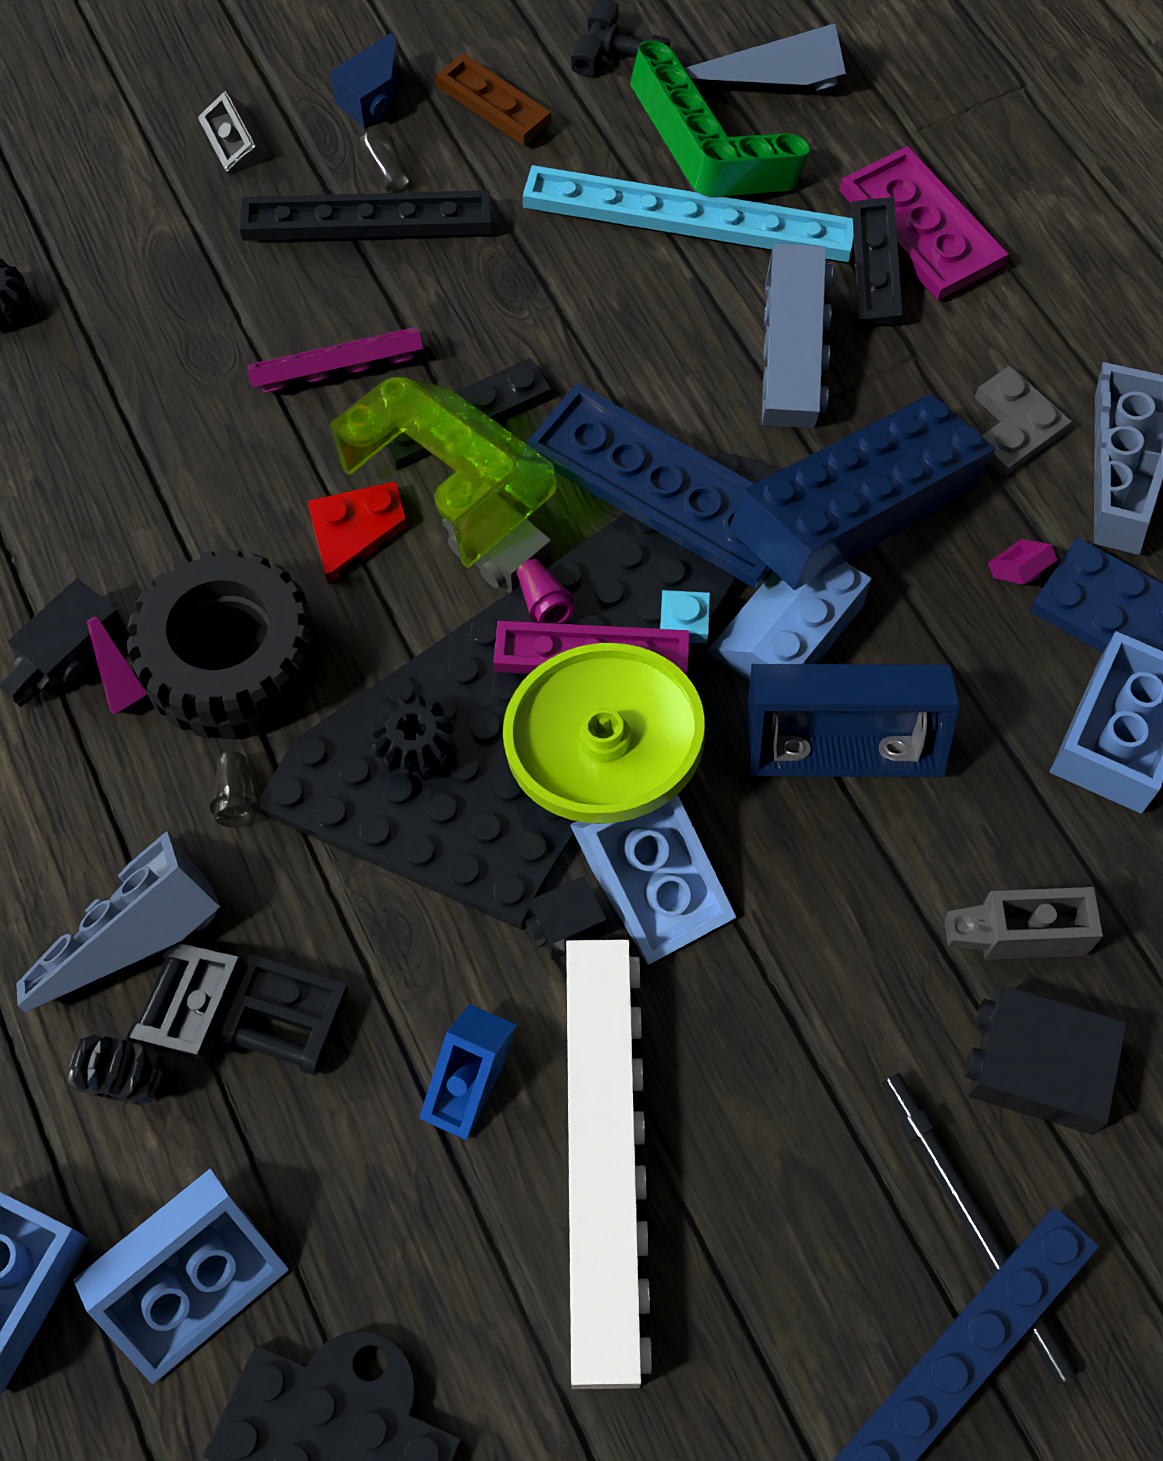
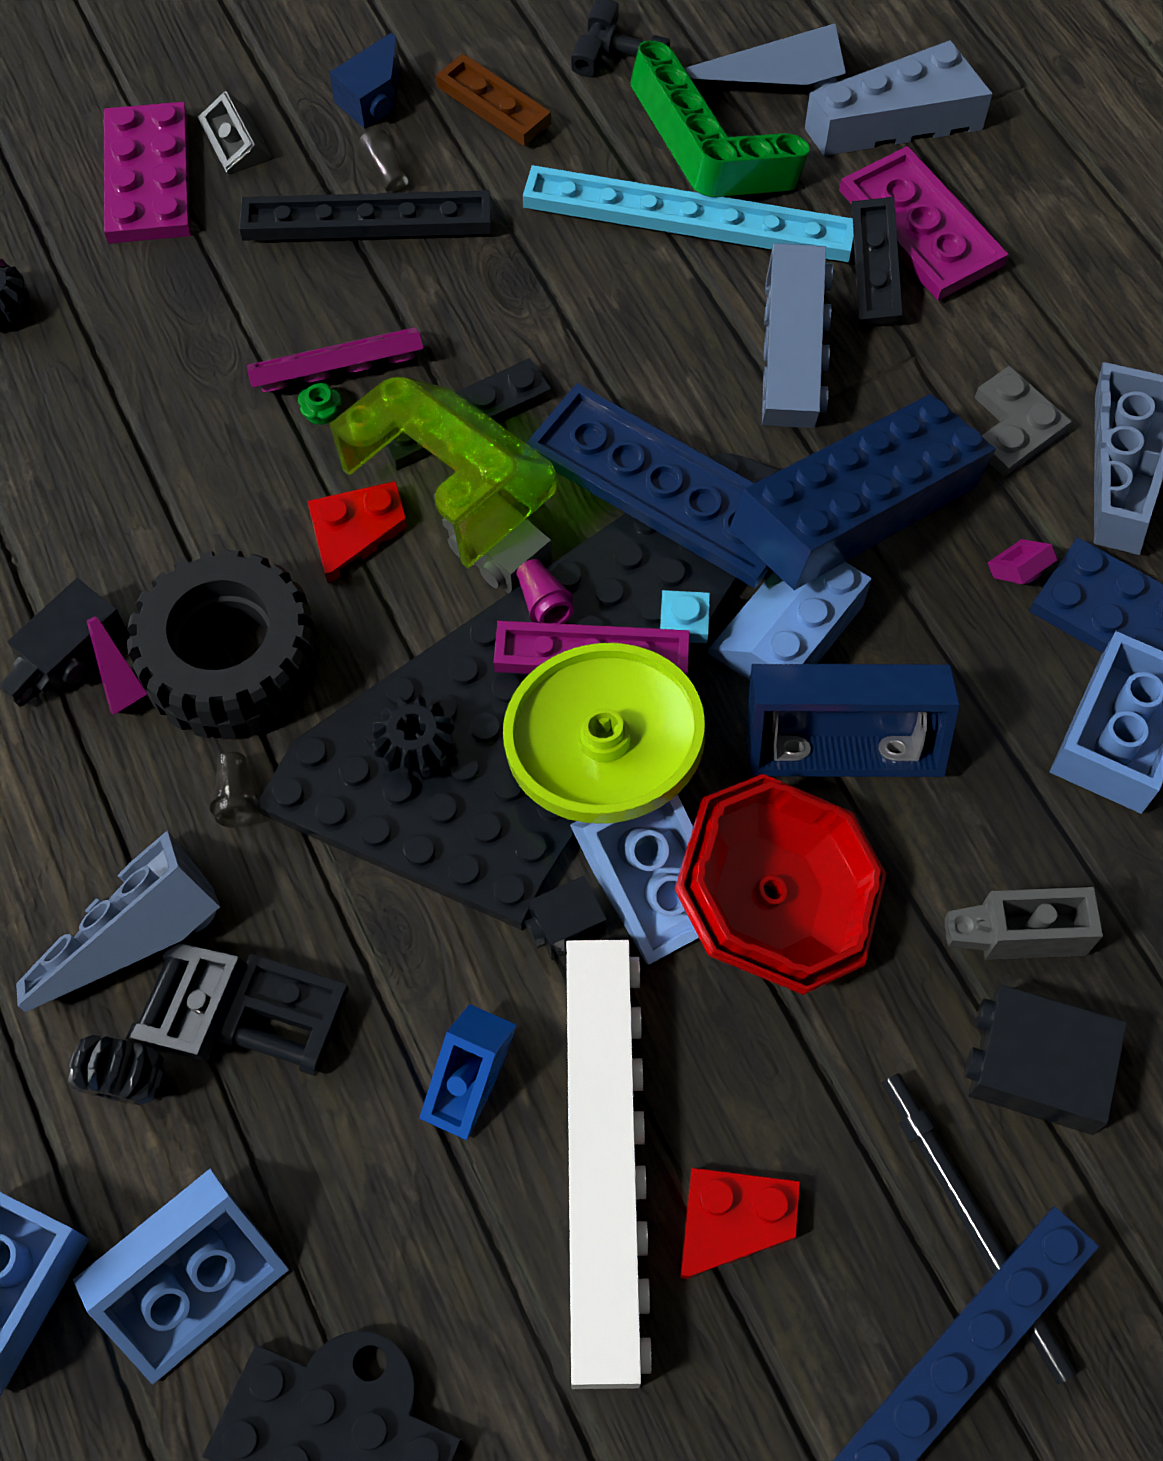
(146, 172): none -> magenta plate
(323, 411): none -> green plate
(735, 1217): none -> red wing
(811, 860): none -> red rock
(899, 100): none -> sand blue wedge

